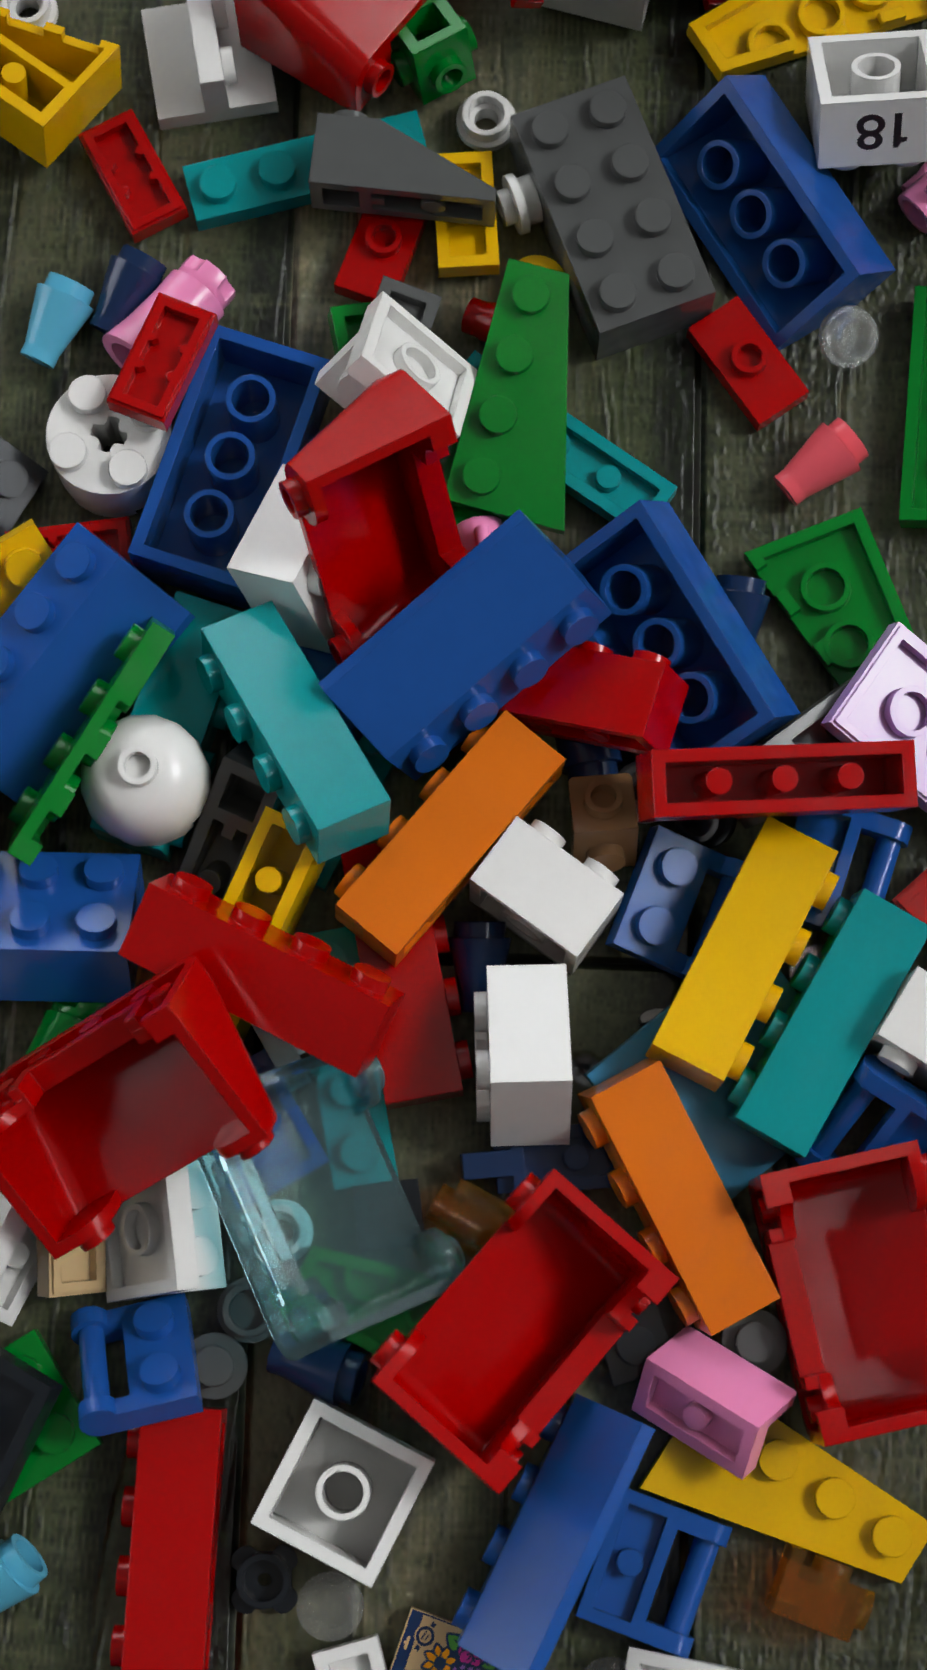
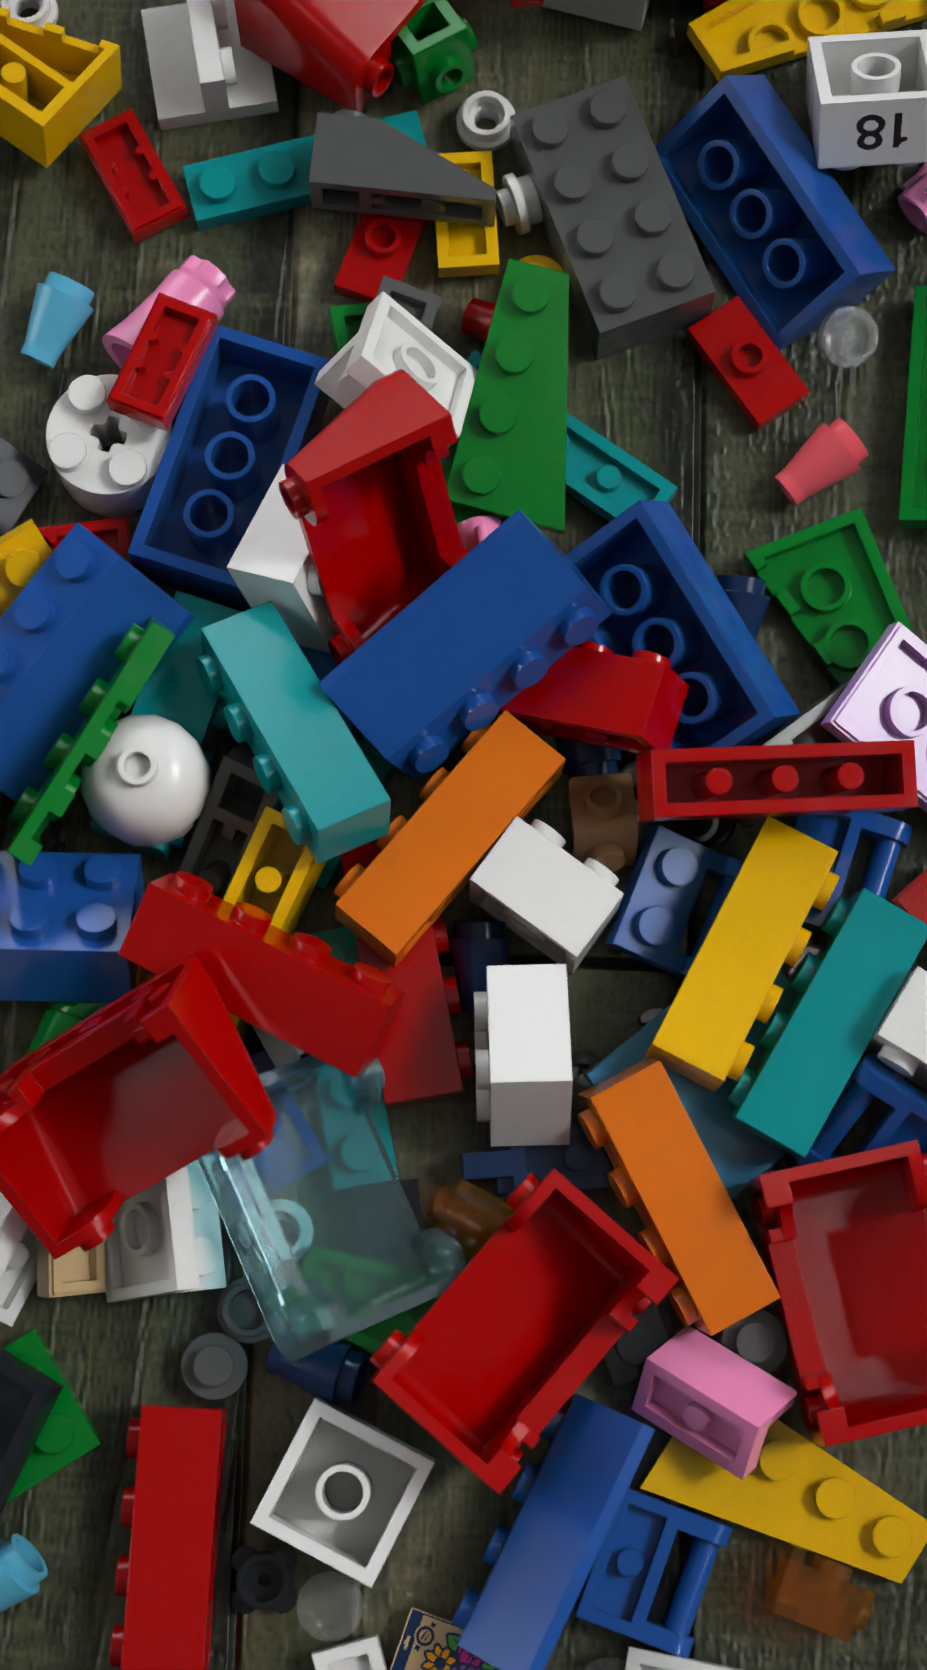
(126, 285): dark blue cone -> none
(158, 1364): blue plate -> none

